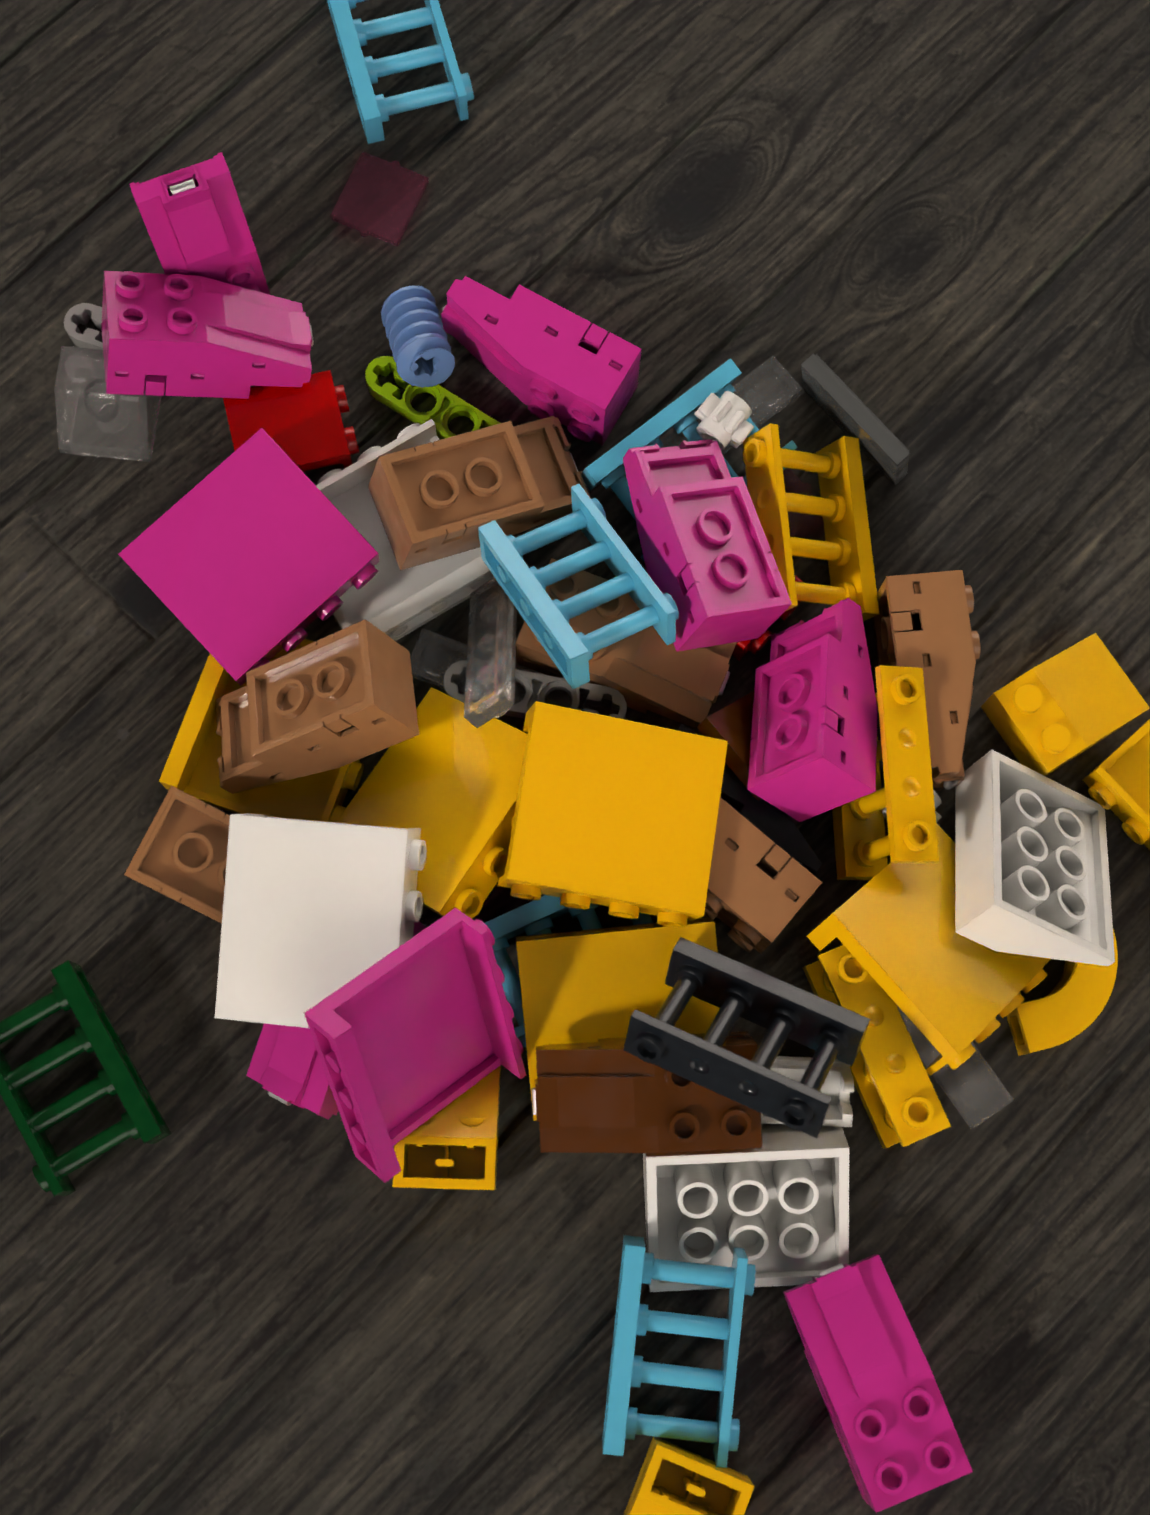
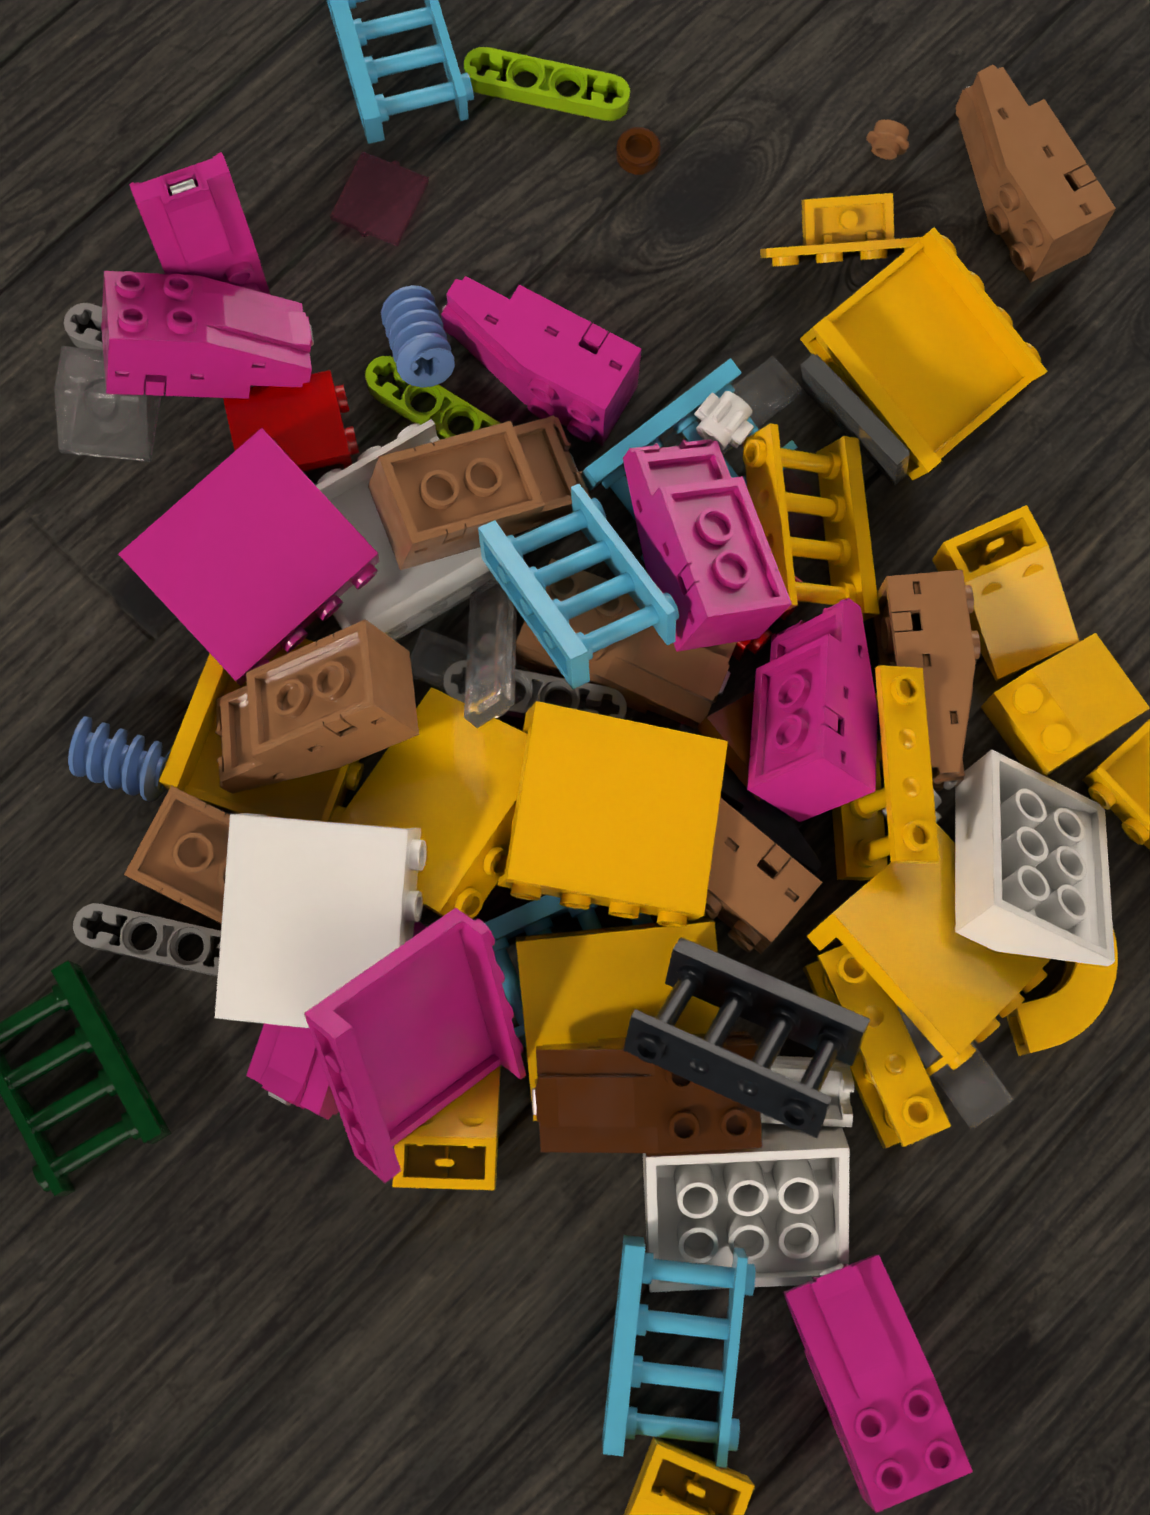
(116, 761): none -> medium blue piece
(165, 947): none -> light grey beam
(544, 91): none -> lime beam
(638, 150): none -> reddish brown tile
(842, 226): none -> yellow bracket
(888, 139): none -> medium nougat plate
(926, 350): none -> yellow panel
(1015, 591): none -> yellow slope
(1030, 176): none -> medium nougat piece

